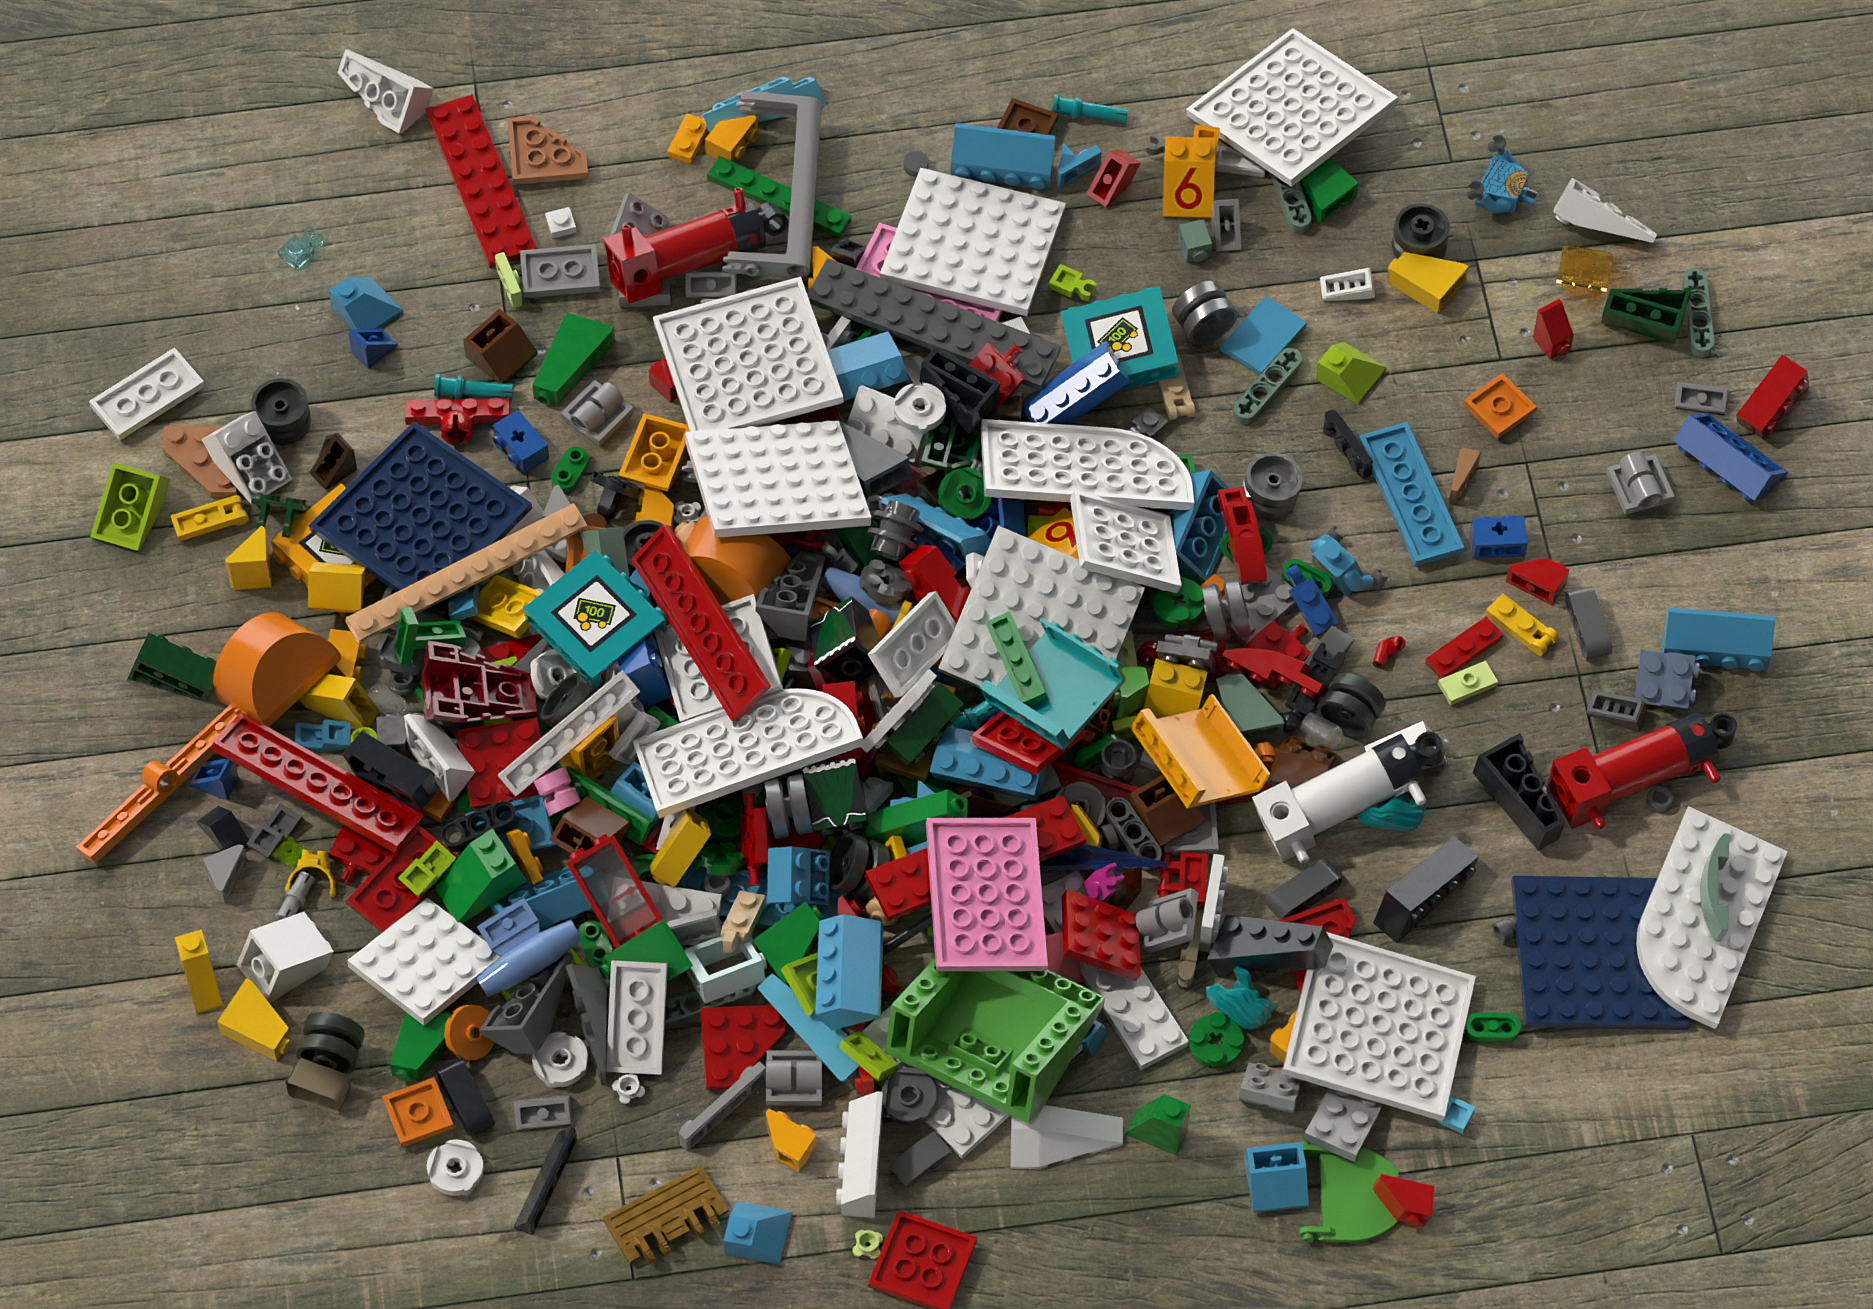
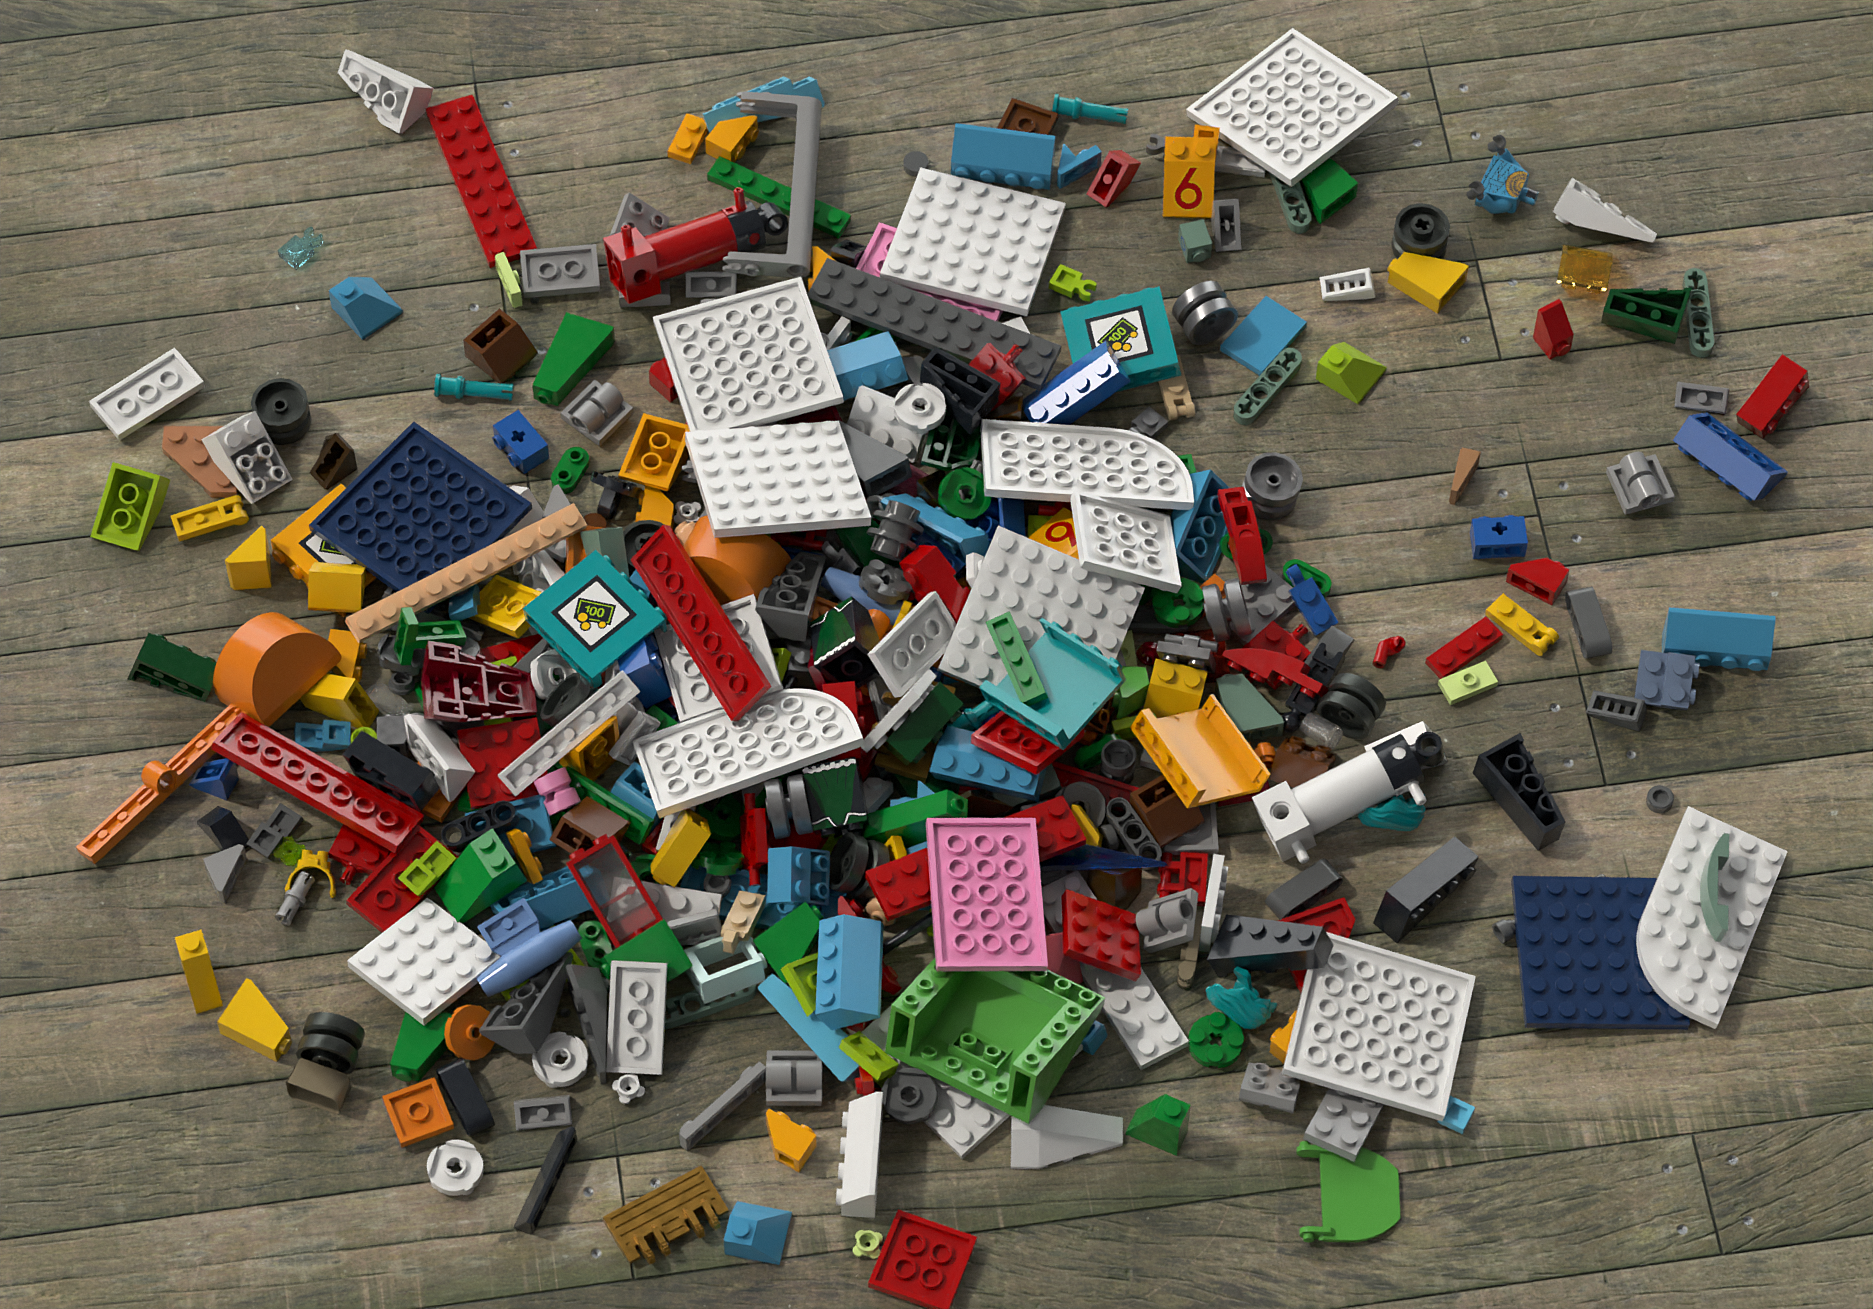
(284, 955): white slope -> none
(290, 503): dark green plate -> none
(370, 345): blue slope -> none
(456, 415): red plate -> none
(542, 154): nougat plate -> none
(560, 222): white plate -> none
(736, 1040): red plate -> none
(920, 1158): dark grey slope -> none
(1101, 883): dark pink plate -> none
(1276, 1177): dark azure slope -> none
(1341, 566): dark azure torso -> none
(1347, 443): black plate -> none
(1406, 1199): red slope -> none
(1411, 494): dark azure plate -> none
(1492, 1027): green plate -> none
(1500, 406): orange plate -> none
(1588, 782): red piece -> none

